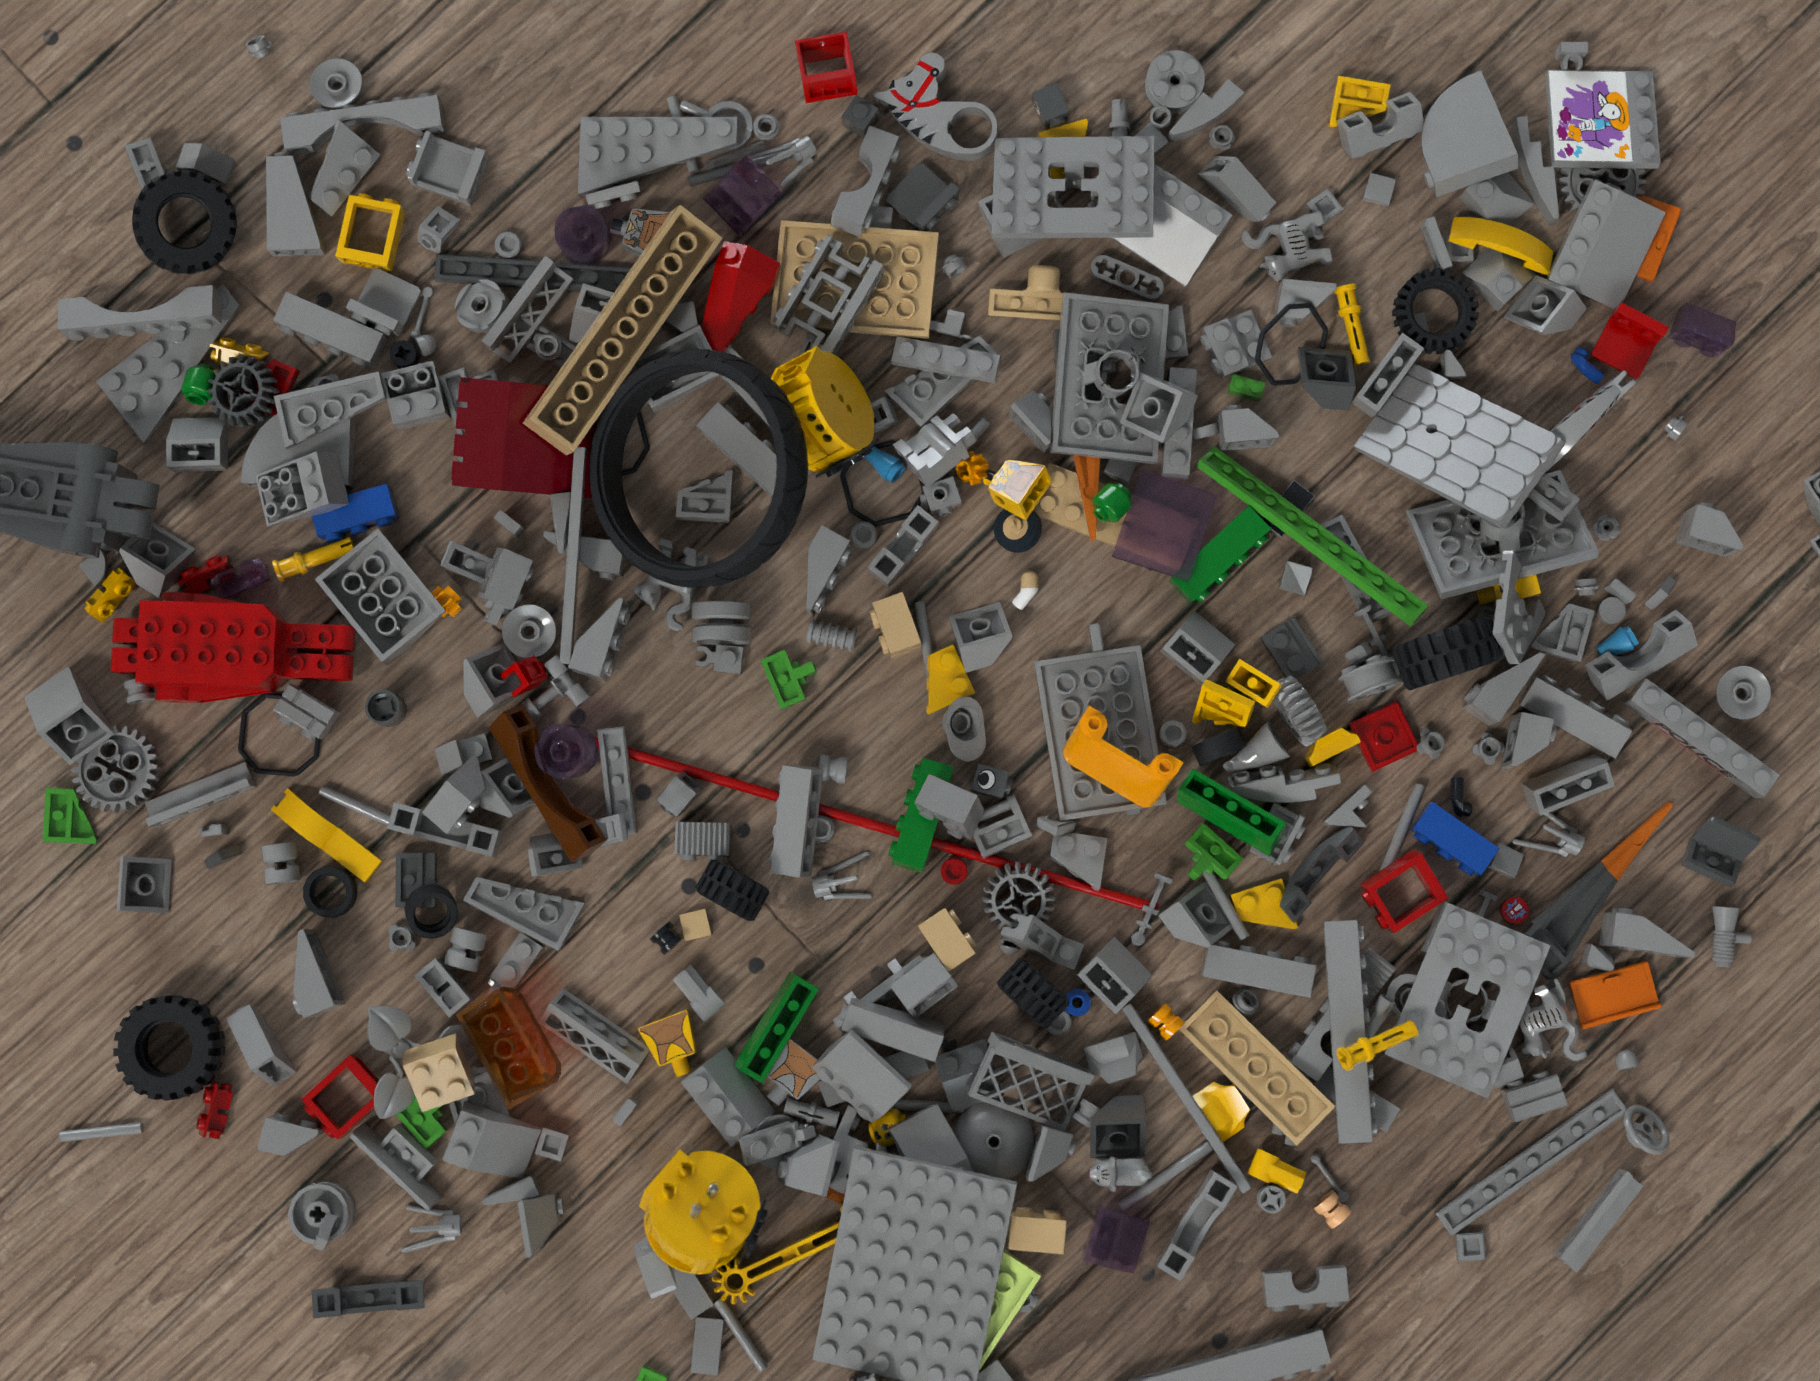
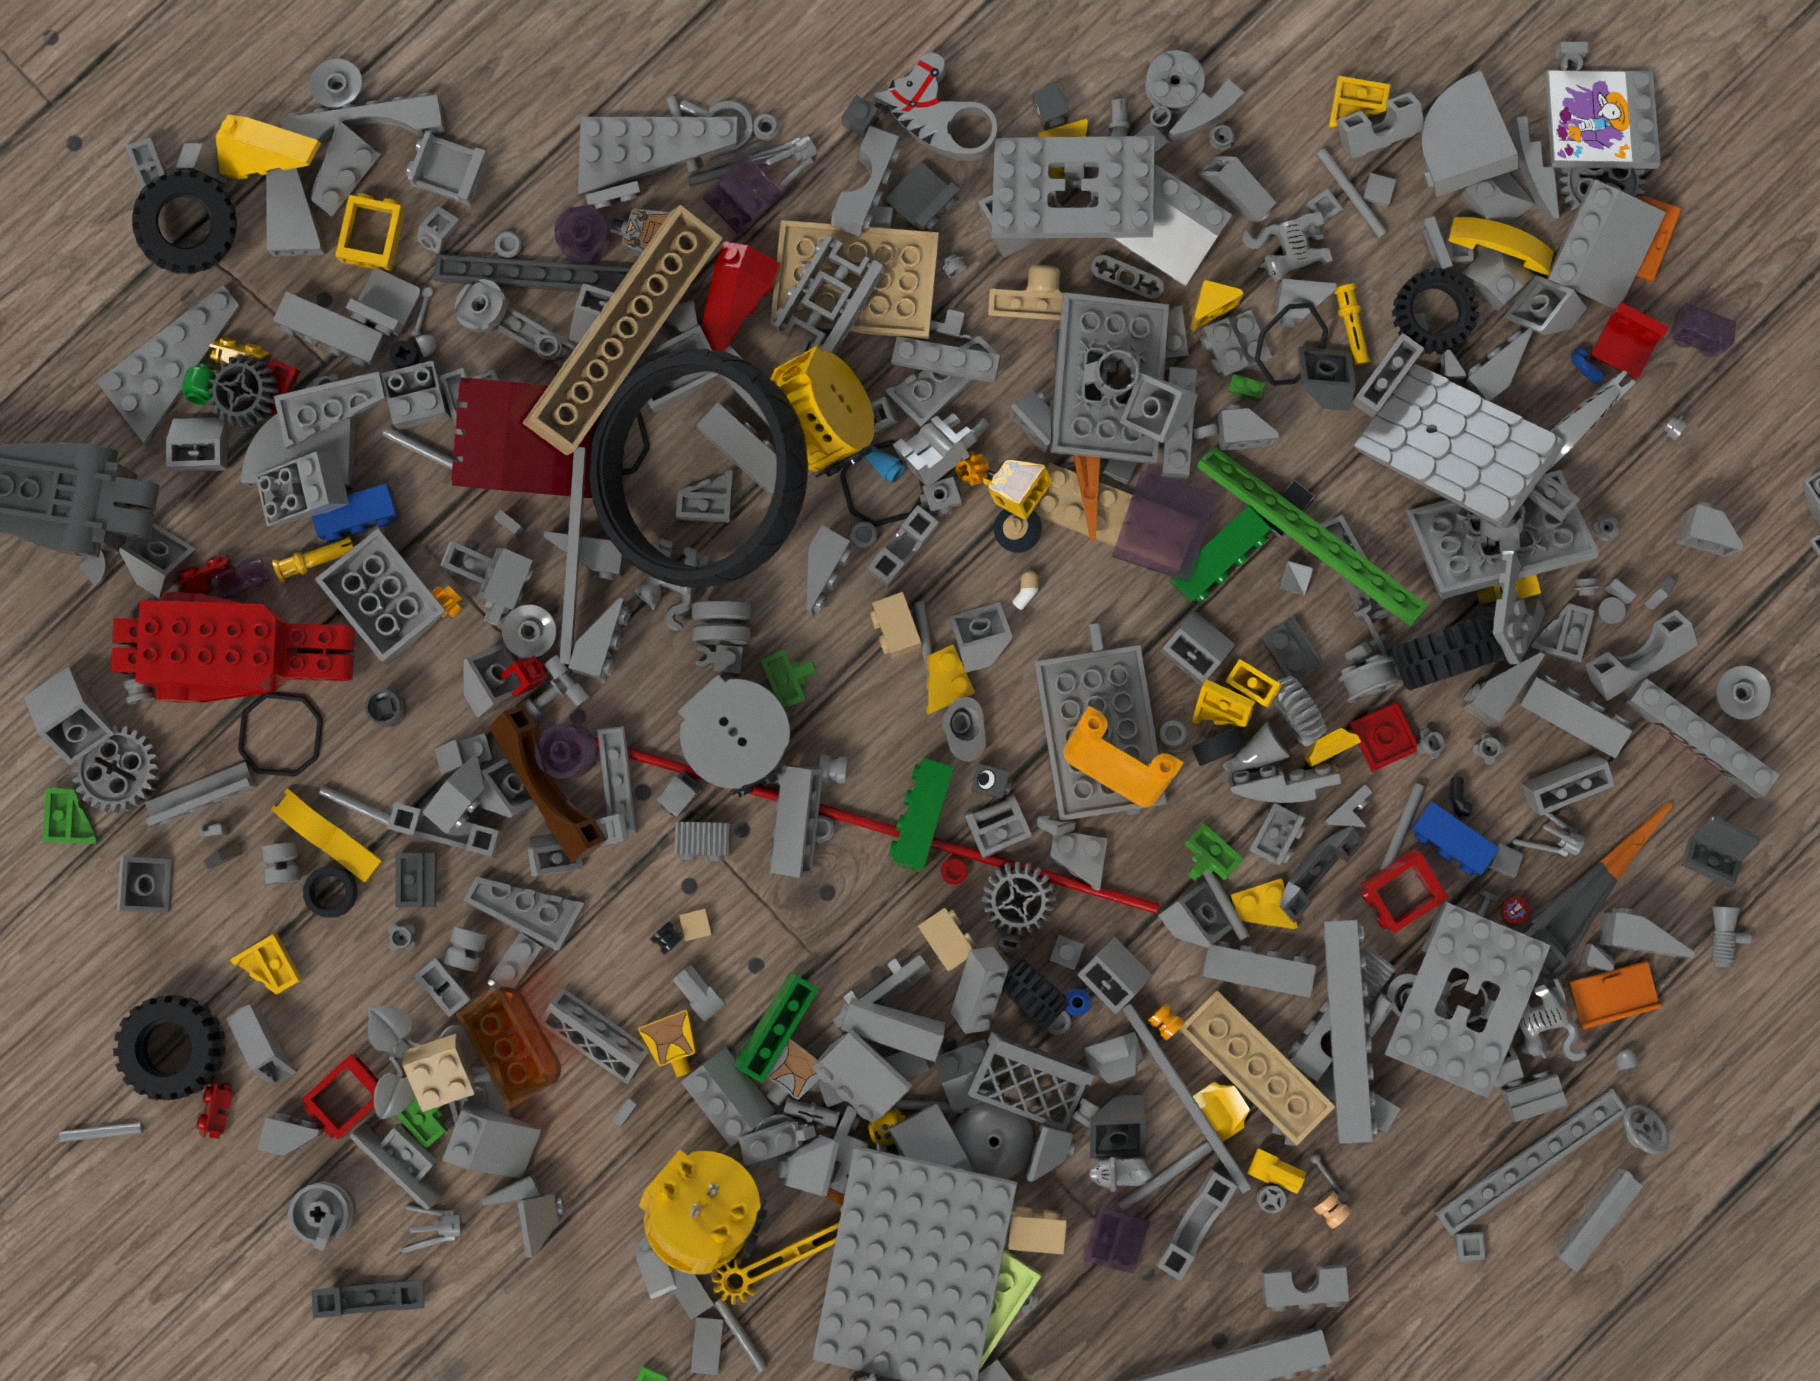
(103, 604): yellow hinge -> none
(191, 308): light grey arch -> none
(254, 147): none -> yellow wedge
(258, 46): light grey plate -> none
(270, 964): none -> yellow wing
(306, 712): light grey brick -> none
(313, 981): light grey slope -> none
(418, 447): none -> light grey bar
(435, 930): black tyre -> none
(518, 306): light grey fence -> none
(552, 1144): light grey plate -> none
(560, 513): light grey slope -> none
(732, 890): black tyre -> none
(734, 734): none -> light grey piece
(825, 885): light grey plant -> none
(827, 84): red window -> none
(831, 635): light grey piece -> none
(923, 985): light grey slope -> none
(951, 804): light grey brick -> none
(979, 990): none -> light grey brick
(1033, 936): light grey hinge -> none
(1112, 502): green head -> none
(1138, 937): flat silver piece -> none
(1214, 301): none -> yellow slope
(1231, 812): green brick -> none
(1245, 1001): light grey plate -> none
(1352, 193): none -> light grey bar
(1366, 1048): yellow pin -> none
(1497, 374): none -> light grey slope
(1526, 737): light grey slope -> none
(1618, 642): dark azure cone -> none

